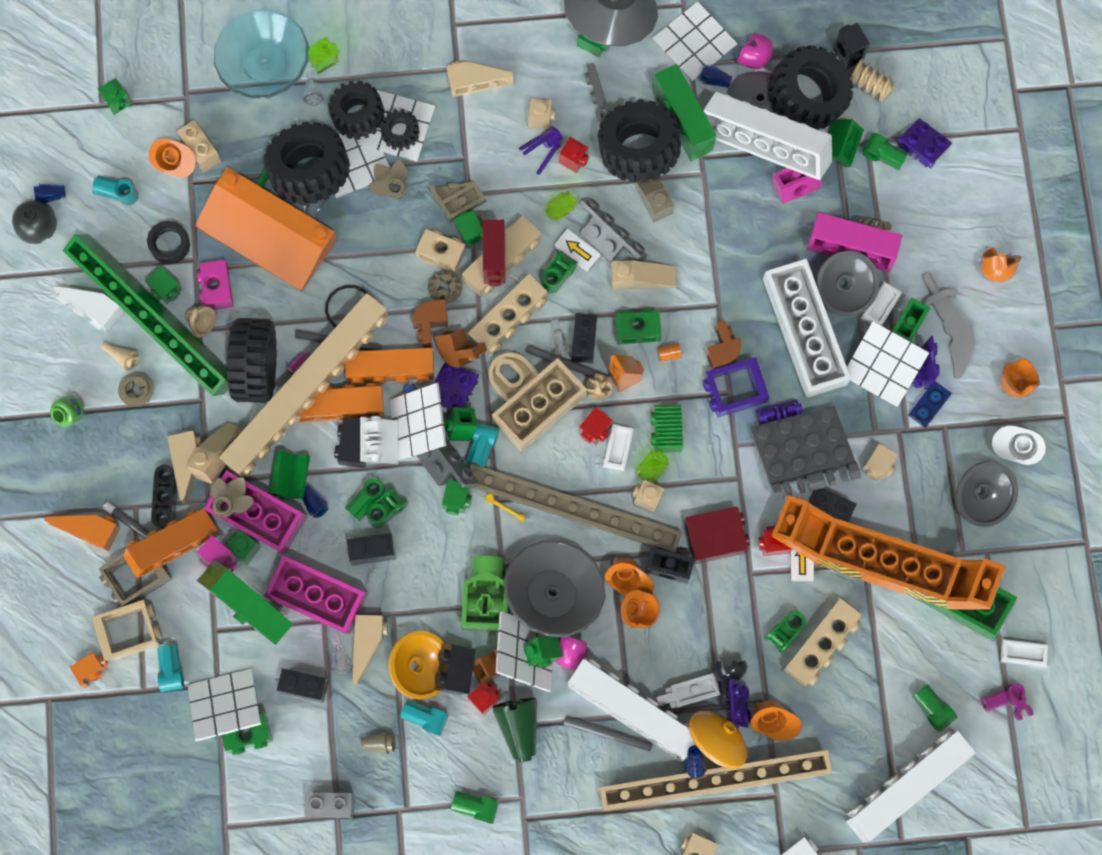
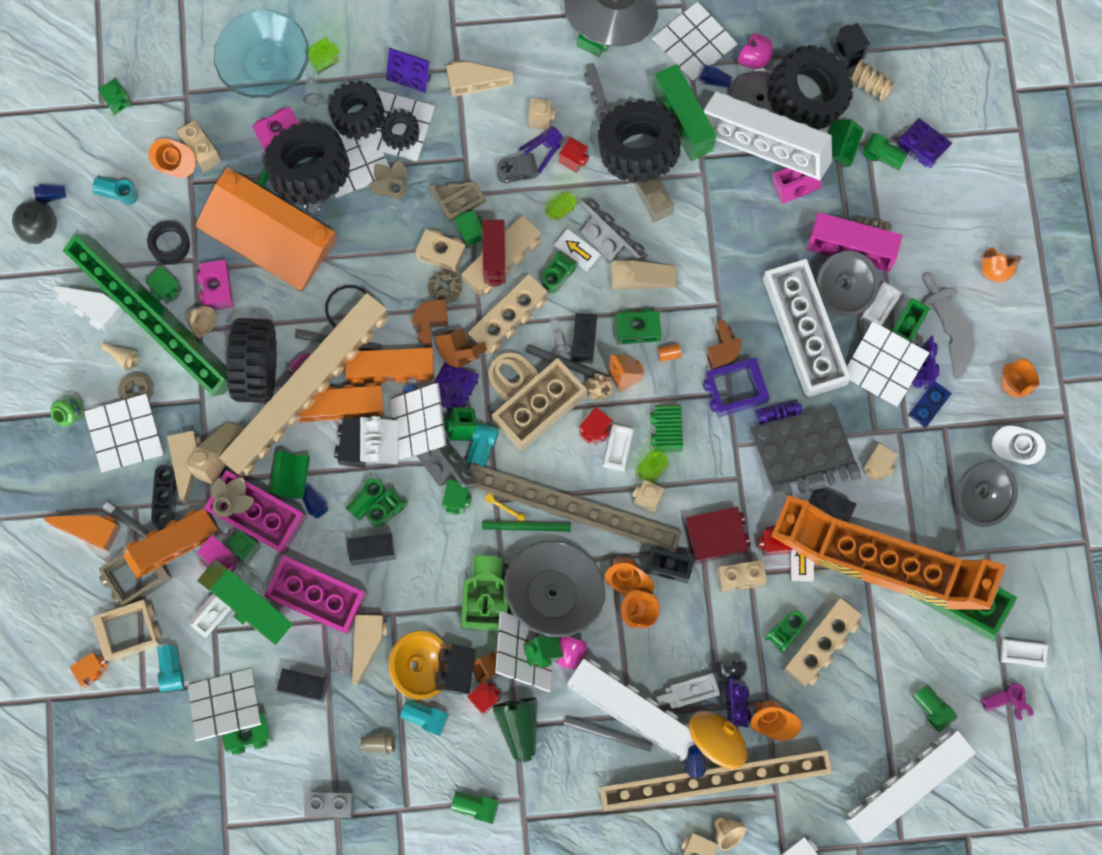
(123, 433): none -> white piece
(209, 616): none -> white hinge
(263, 127): none -> dark pink brick
(408, 70): none -> dark purple hinge
(519, 168): none -> dark grey piece
(526, 526): none -> green bar
(728, 833): none -> tan piece
(741, 576): none -> tan brick

